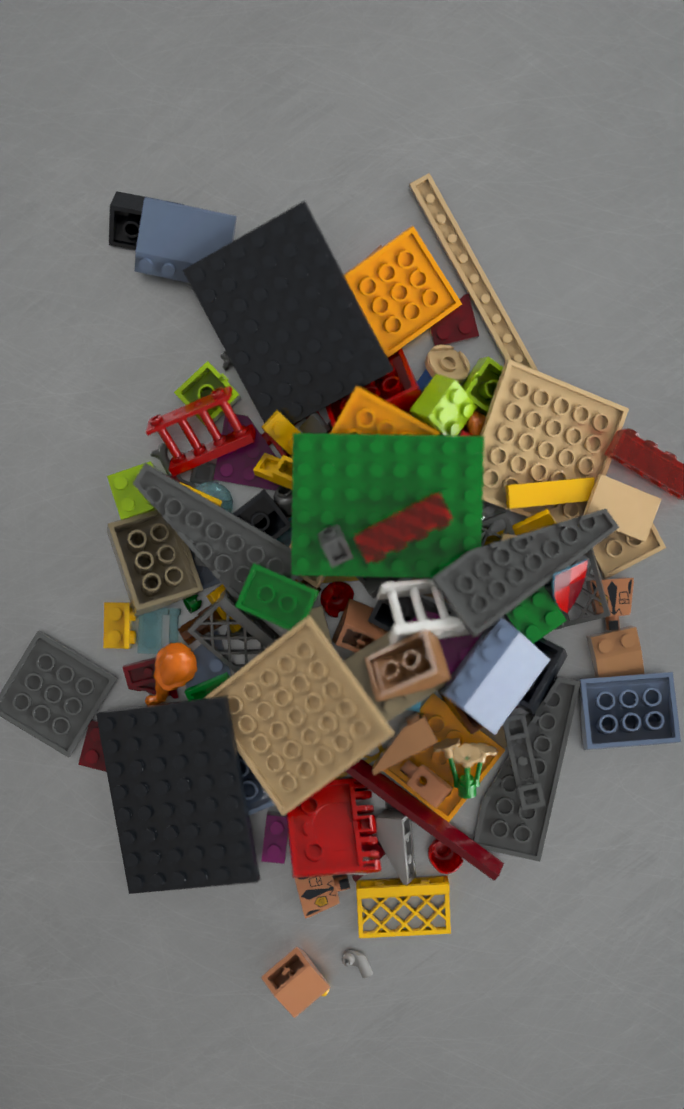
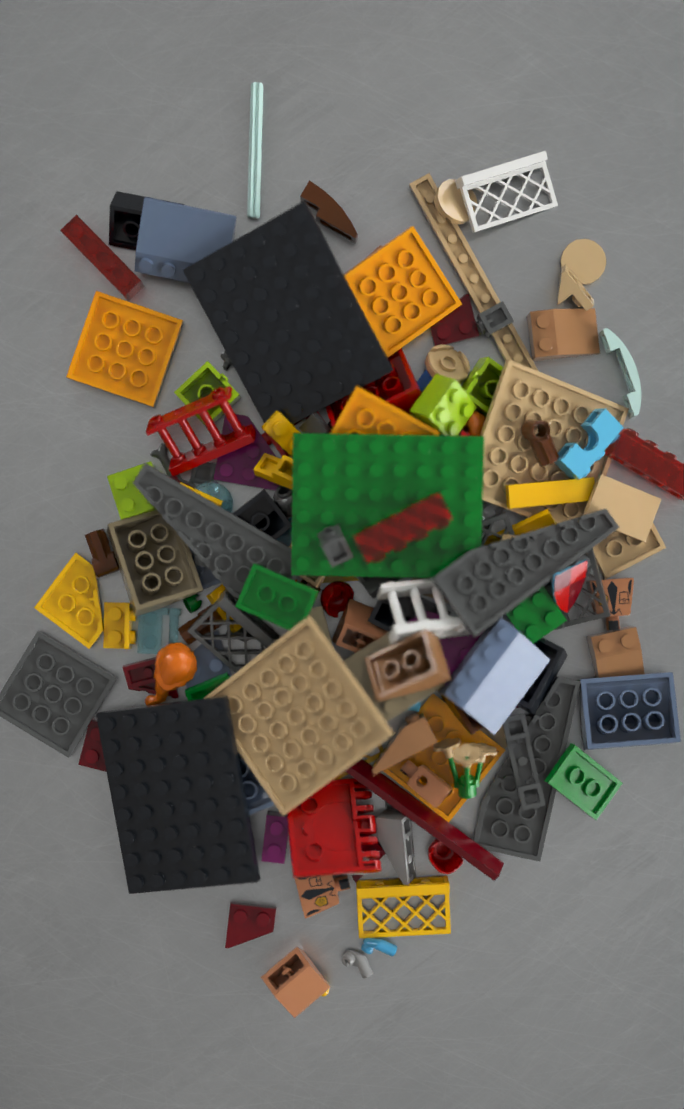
(75, 601): none -> yellow plate
(102, 258): none -> clear red brick
(103, 556): none -> reddish brown piece
(124, 349): none -> light orange plate
(248, 922): none -> dark red wing
(255, 149): none -> light aqua axle
(328, 211): none -> reddish brown slope
(378, 944): none -> dark azure arm
(450, 202): none -> tan tile
(493, 319): none -> dark grey bracket
(497, 174): none -> white fence
(541, 442): none -> reddish brown piece
(562, 333): none -> medium nougat slope
(570, 285): none -> tan slope
(583, 781): none -> green plate
(584, 260): none -> tan tile
(601, 431): none -> medium azure arch
(614, 344): none -> light aqua slope

